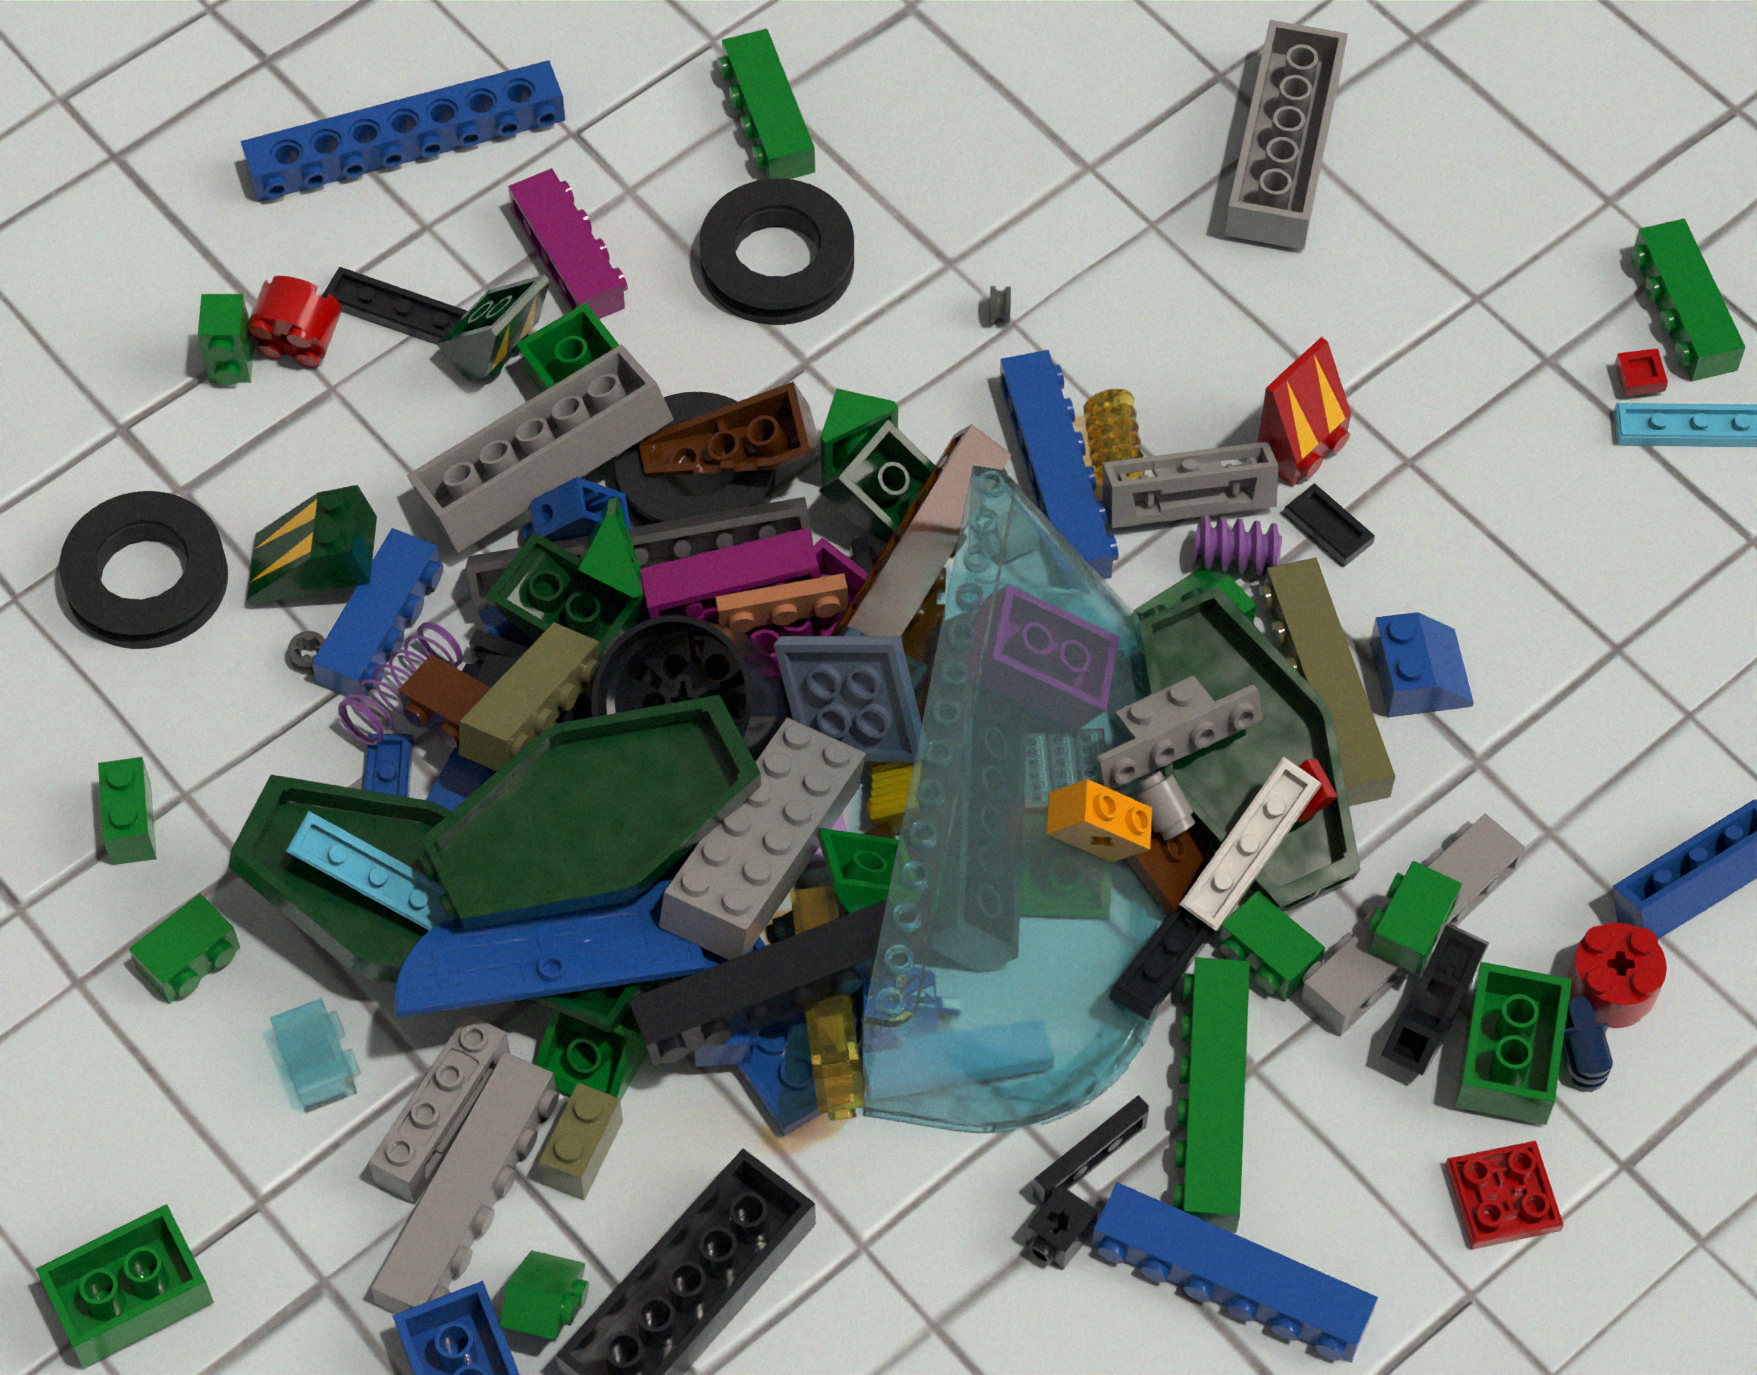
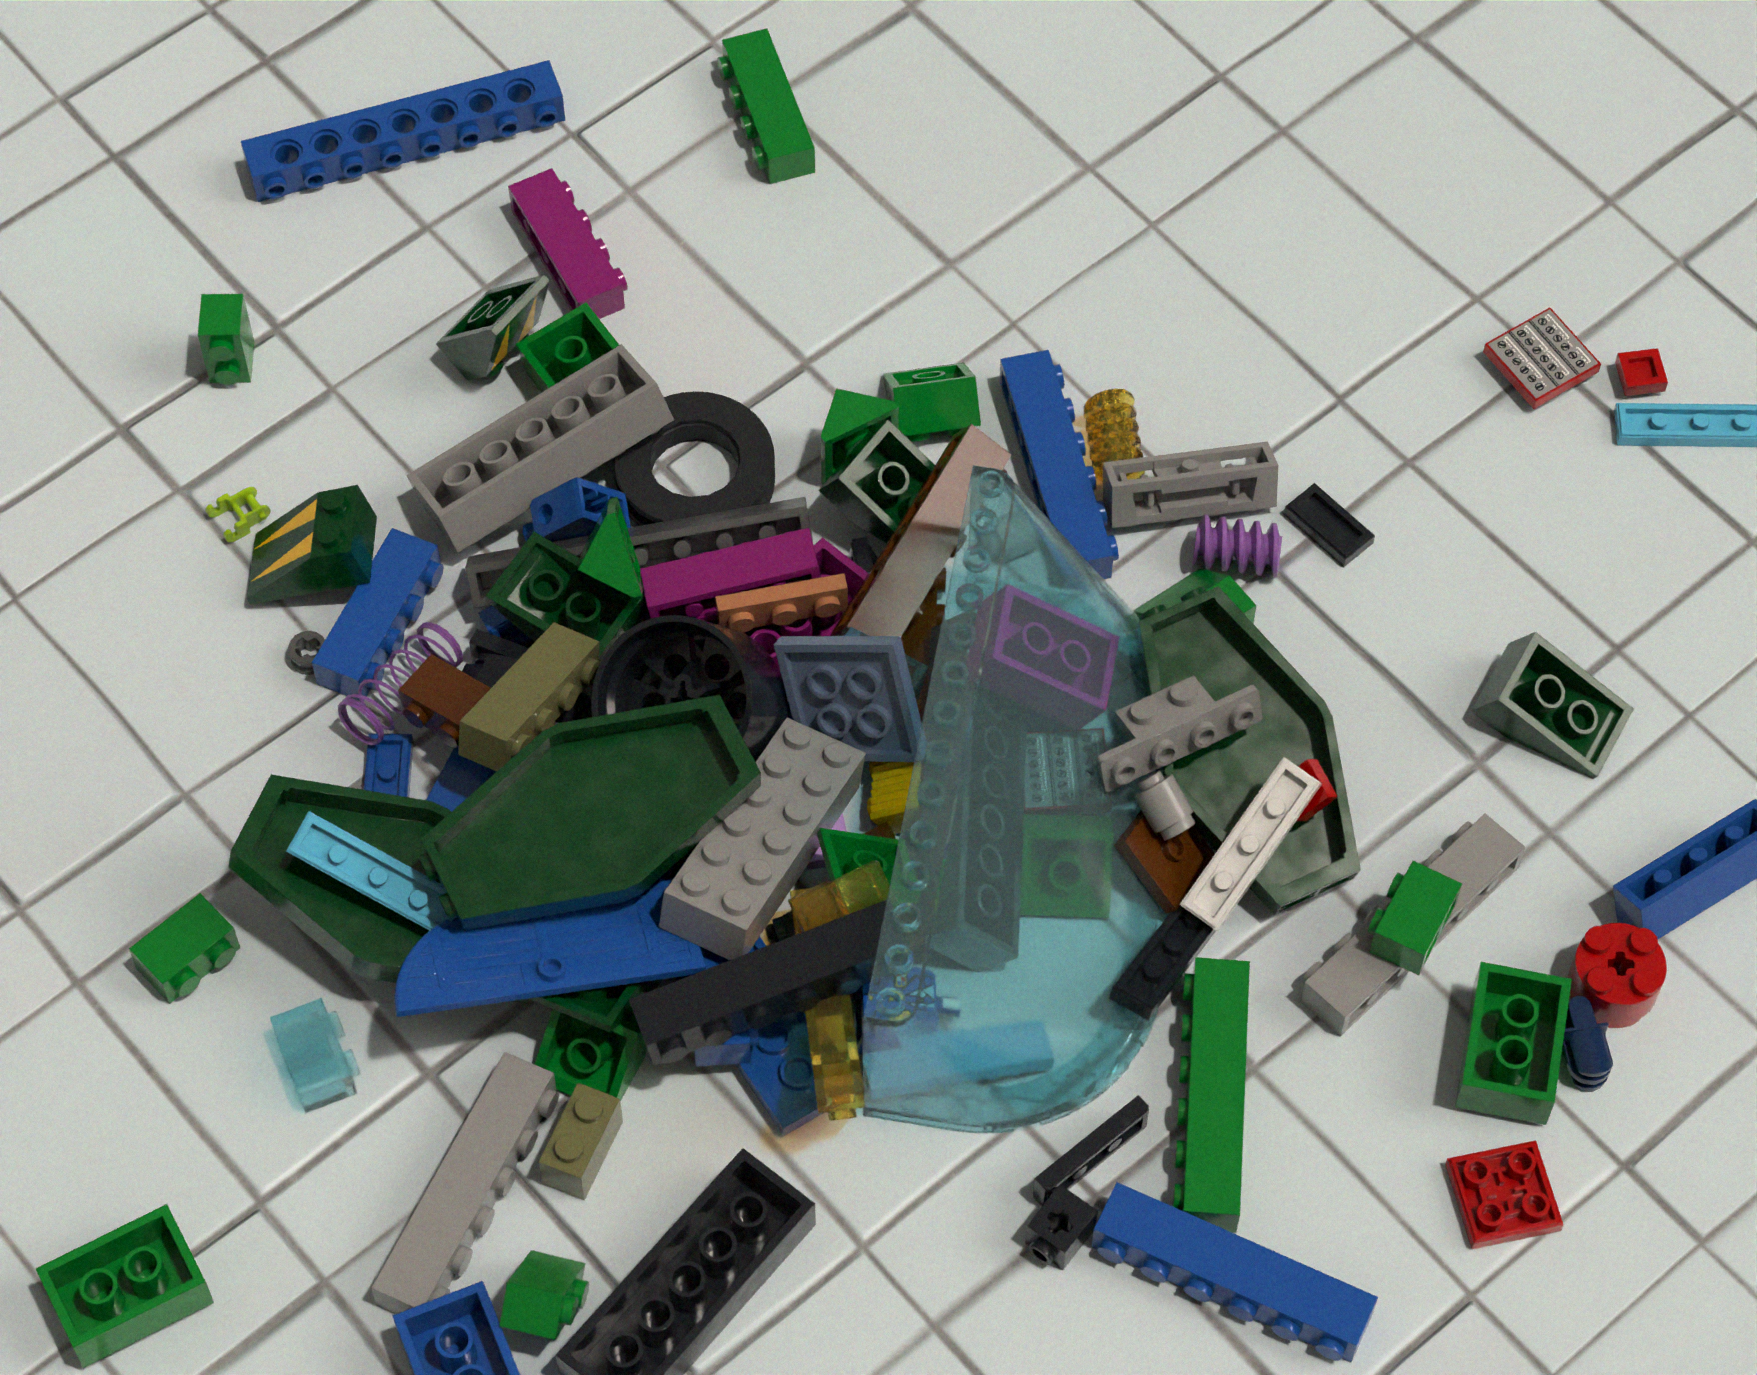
(127, 811): green brick -> none
(131, 520): black tyre -> none
(234, 503): none -> lime piece
(293, 320): red brick -> none
(392, 306): black tile -> none
(438, 1109): light grey brick -> none
(743, 436): reddish brown wedge -> none
(777, 298): black tyre -> none
(841, 896): none -> clear yellow slope
(934, 399): none -> green slope
(1000, 304): dark grey bush -> none
(1099, 820): light orange brick -> none
(1273, 944): green brick -> none
(1286, 135): light grey brick -> none
(1305, 414): red slope -> none
(1319, 652): olive brick -> none
(1418, 665): blue slope -> none
(1436, 1000): black arch -> none
(1541, 358): none -> tile
(1552, 706): none -> dark green slope
(1687, 300): green brick -> none

